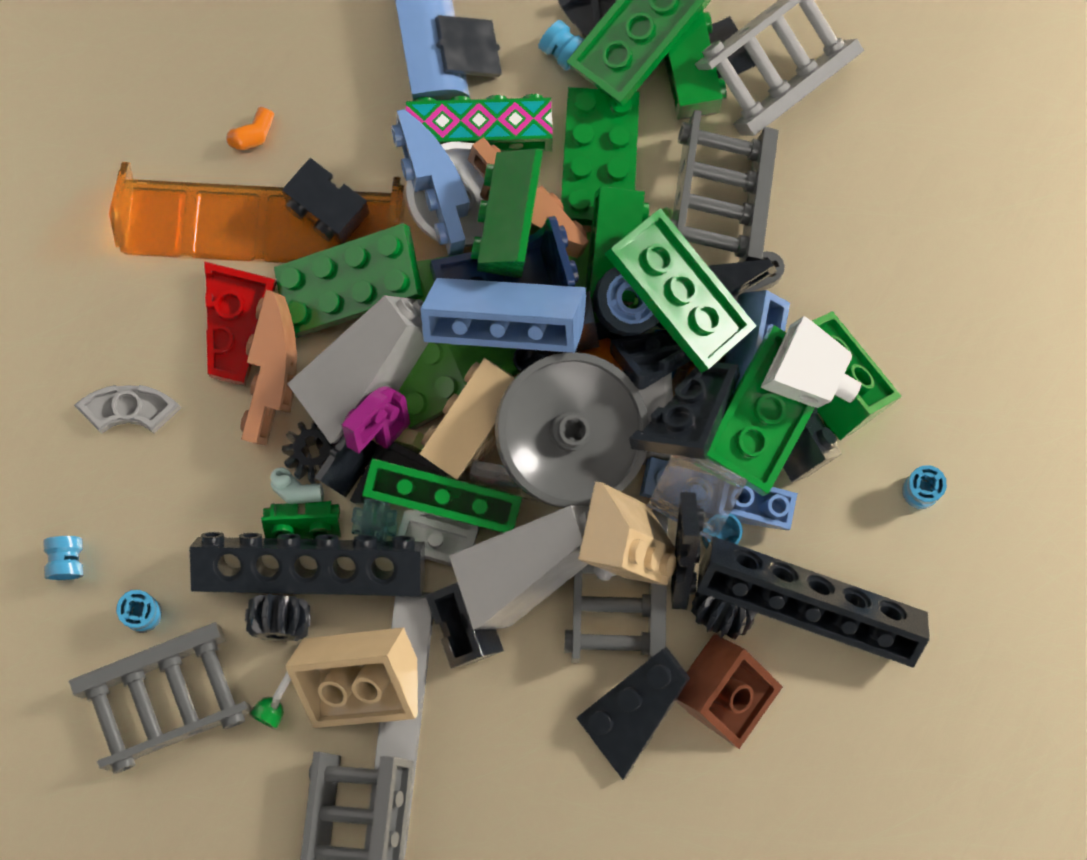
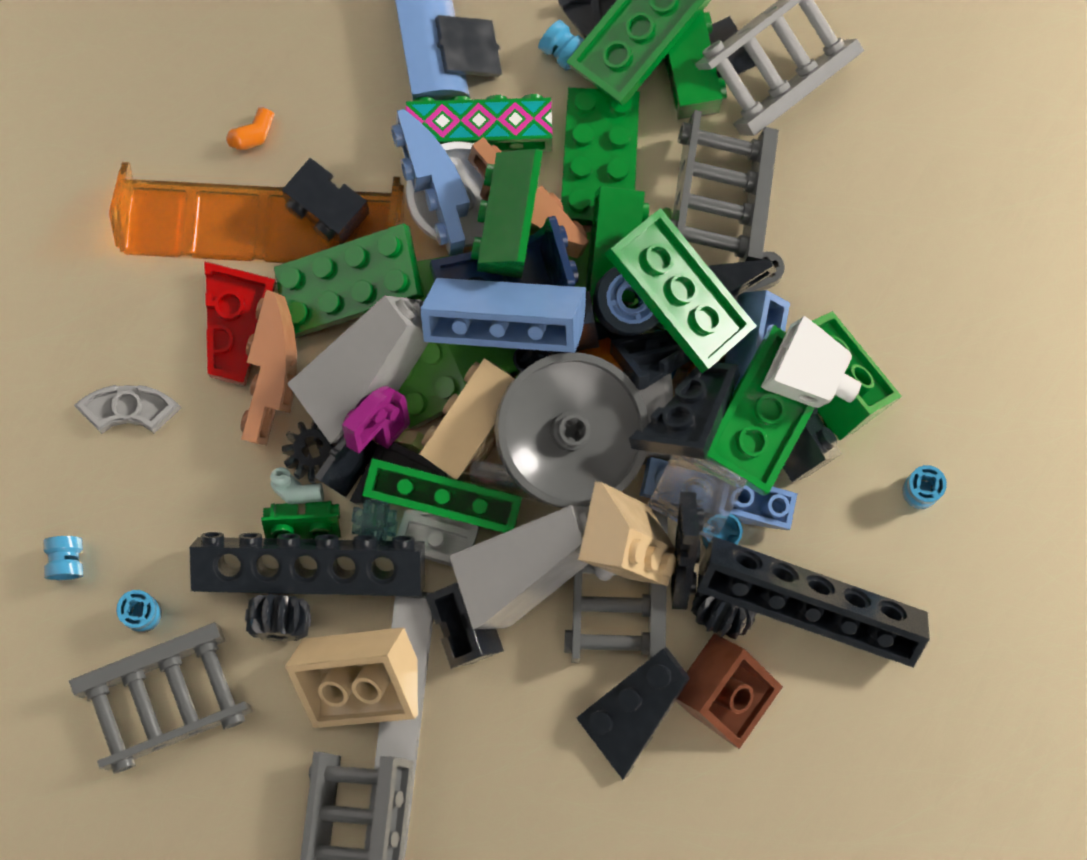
(269, 709): green hinge -> none

